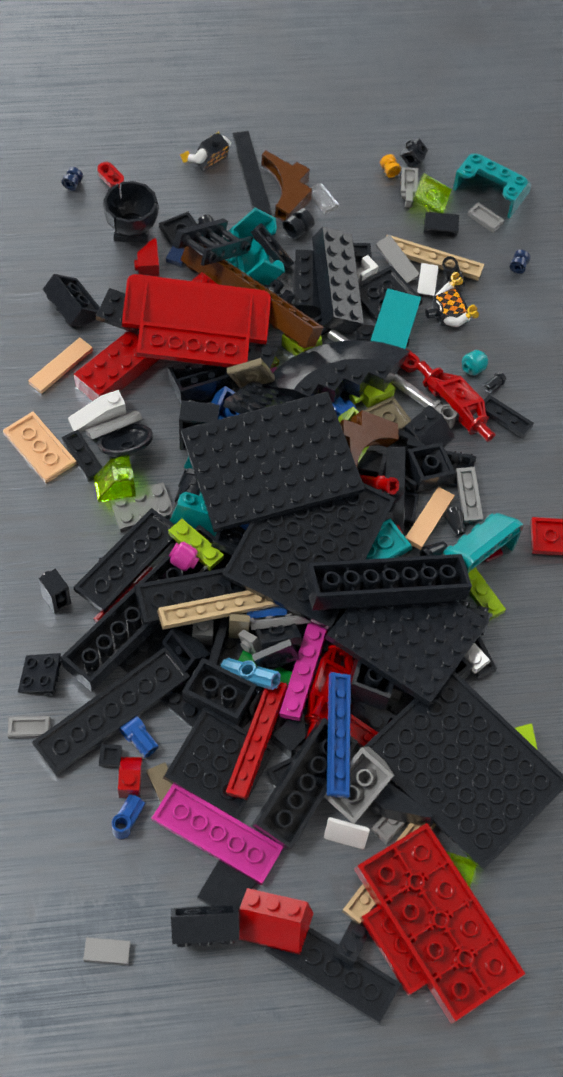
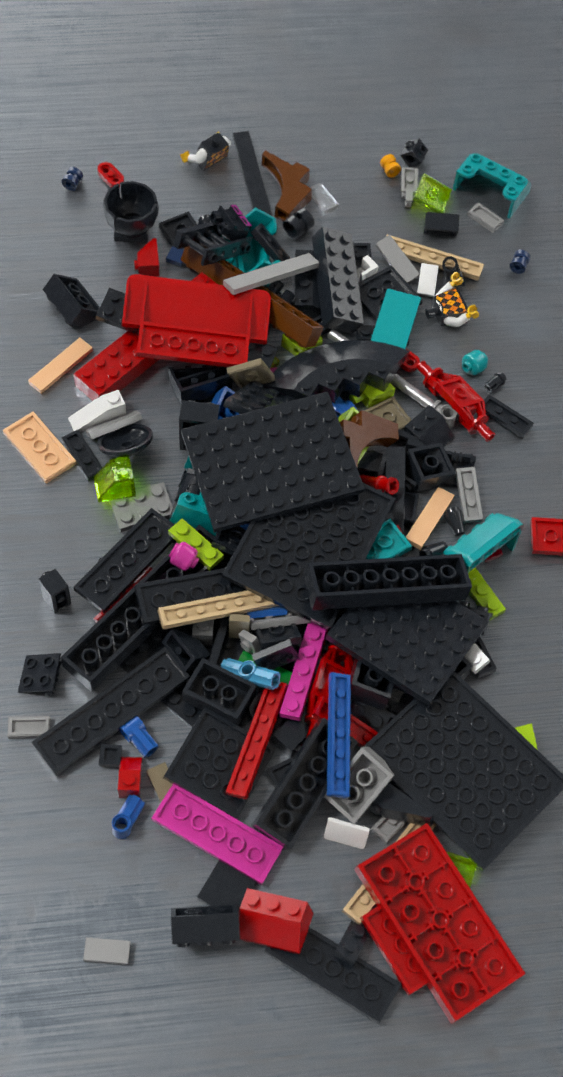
(231, 222): none -> black hips
(270, 273): none -> light grey tile

